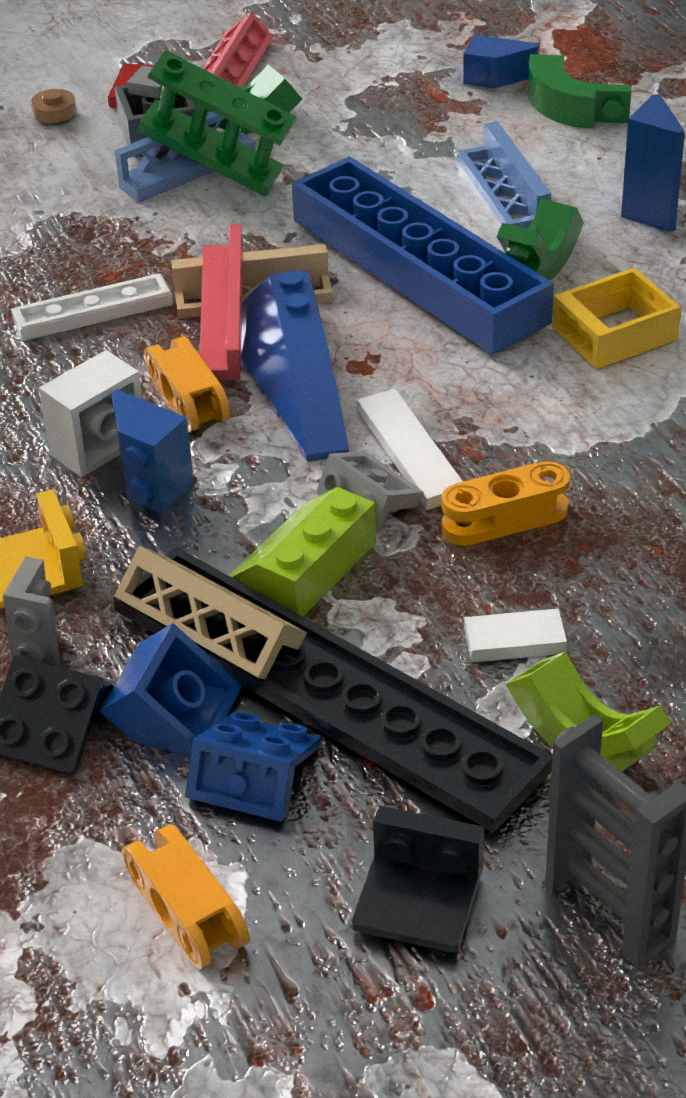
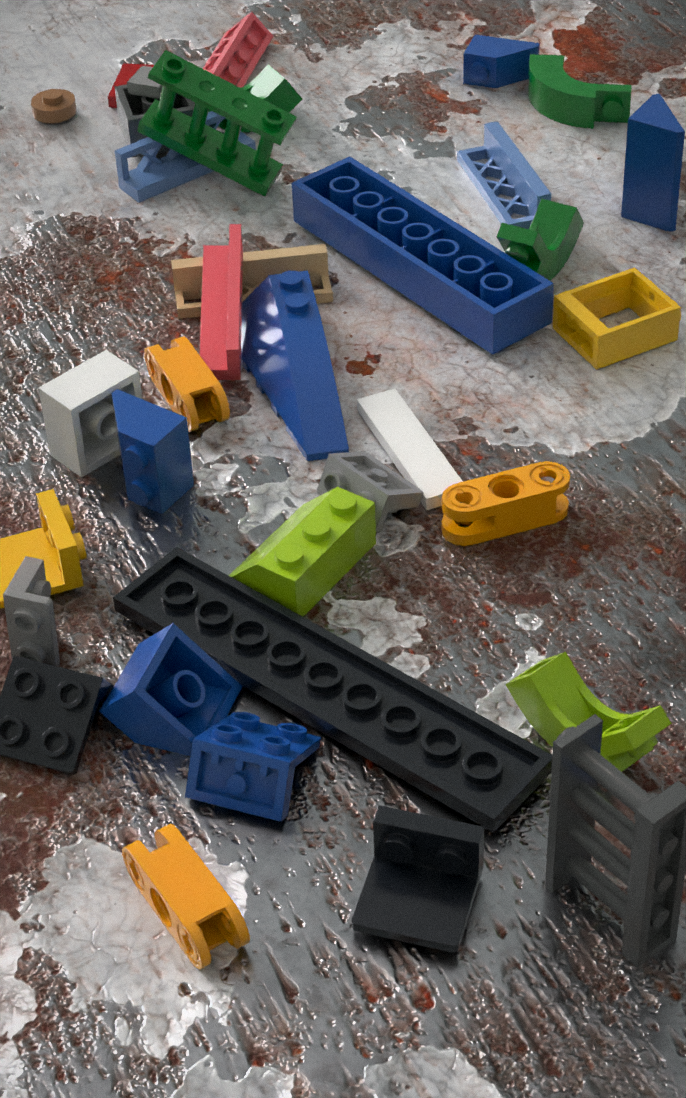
(91, 307): white tile -> none
(219, 600): tan fence -> none
(515, 635): white tile -> none

